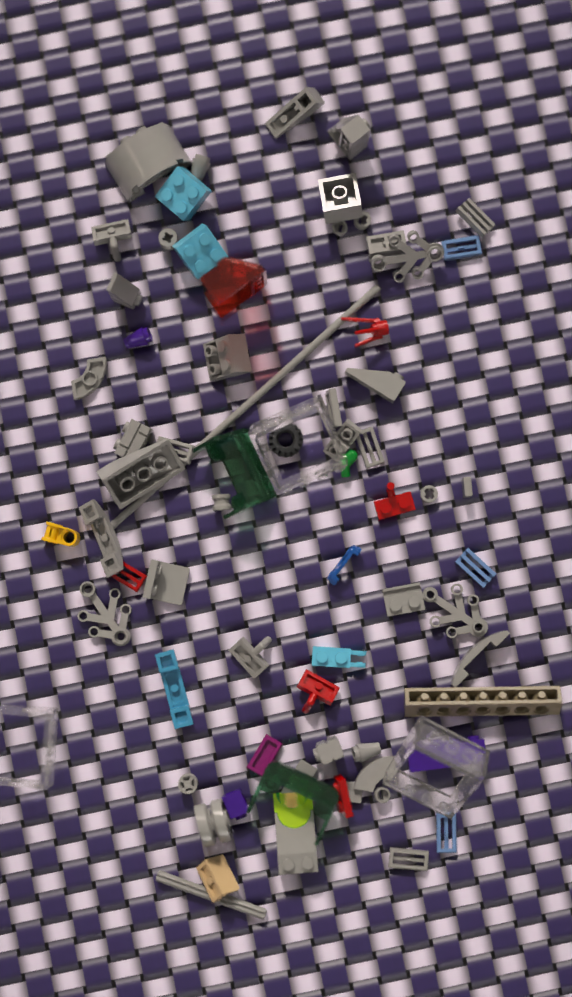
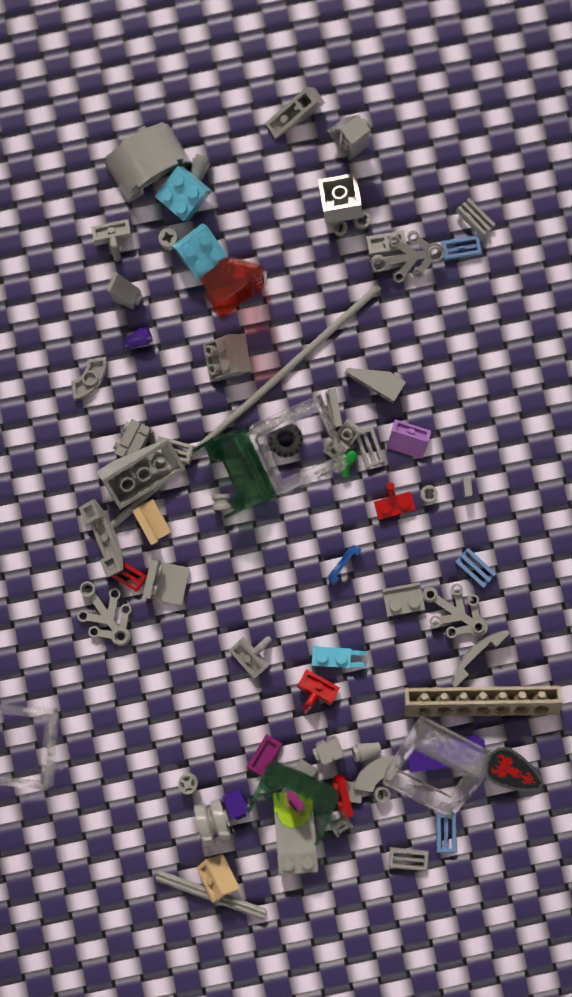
(57, 535): yellow piece -> none
(151, 521): none -> tan panel
(174, 689): dark azure slope -> none
(296, 803): none -> magenta tile
(340, 825): none -> light grey bush
(378, 328): red plant -> none
(408, 439): none -> medium lavender panel
(512, 770): none -> shield

